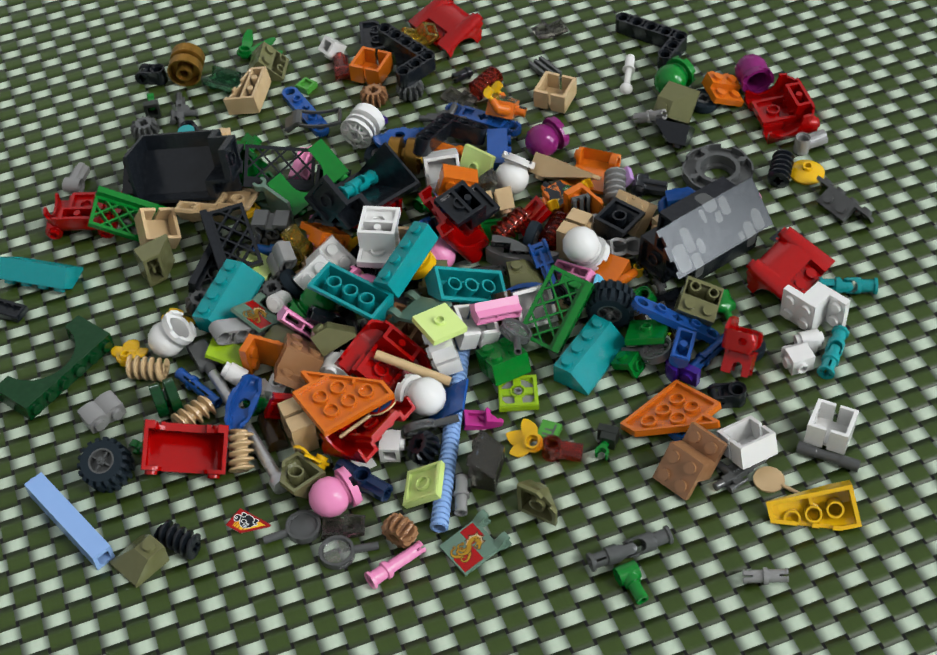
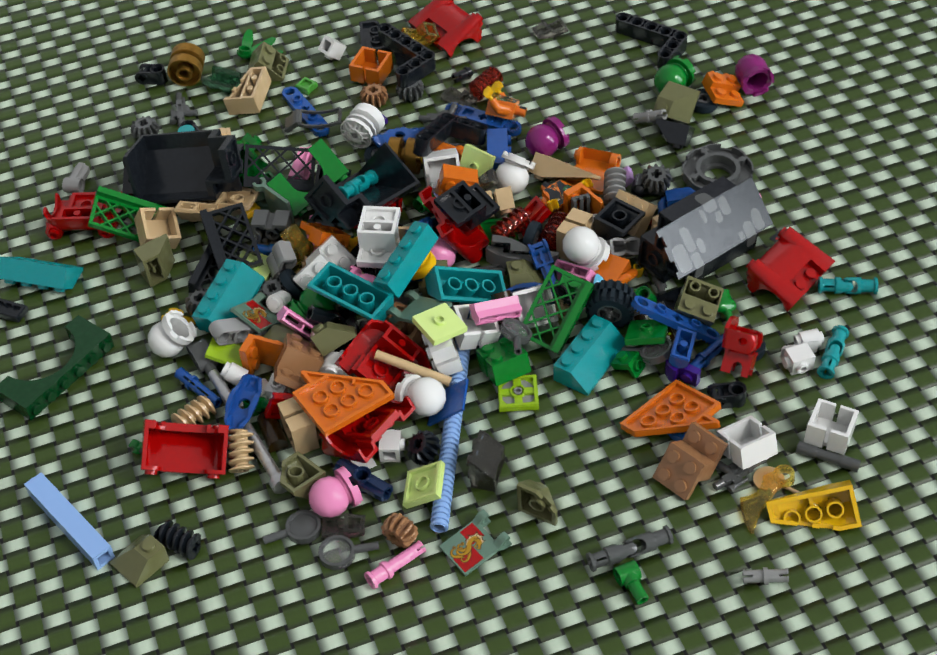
(101, 411): light grey brick -> none
(106, 465): black wheel -> none
(130, 347): yellow plate -> none
(147, 370): tan piece -> none
(152, 106): pearl dark grey piece -> none
(165, 397): dark green wheel -> none
(246, 522): sticker -> none
(319, 460): yellow plate -> none
(341, 66): clear red piece -> none
(380, 410): tan piece -> none
(428, 424): dark grey piece -> none
(461, 495): light grey pin -> none
(480, 420): dark pink slope -> none
(522, 439): yellow plate -> none
(545, 65): dark grey tile -> none
(549, 95): tan piece -> none
(549, 428): bright green tile -> none
(555, 449): clear red piece -> none
(608, 439): pearl dark grey piece -> none
(628, 69): white pin -> none
(656, 178): none -> dark grey gear
(754, 504): none -> clear yellow piece
(780, 168): black piece -> none
(783, 109): red piece -> none
(806, 141): light grey piece -> none
(806, 172): yellow dish -> none
(814, 307): white bracket -> none
(839, 204): dark grey bracket -> none

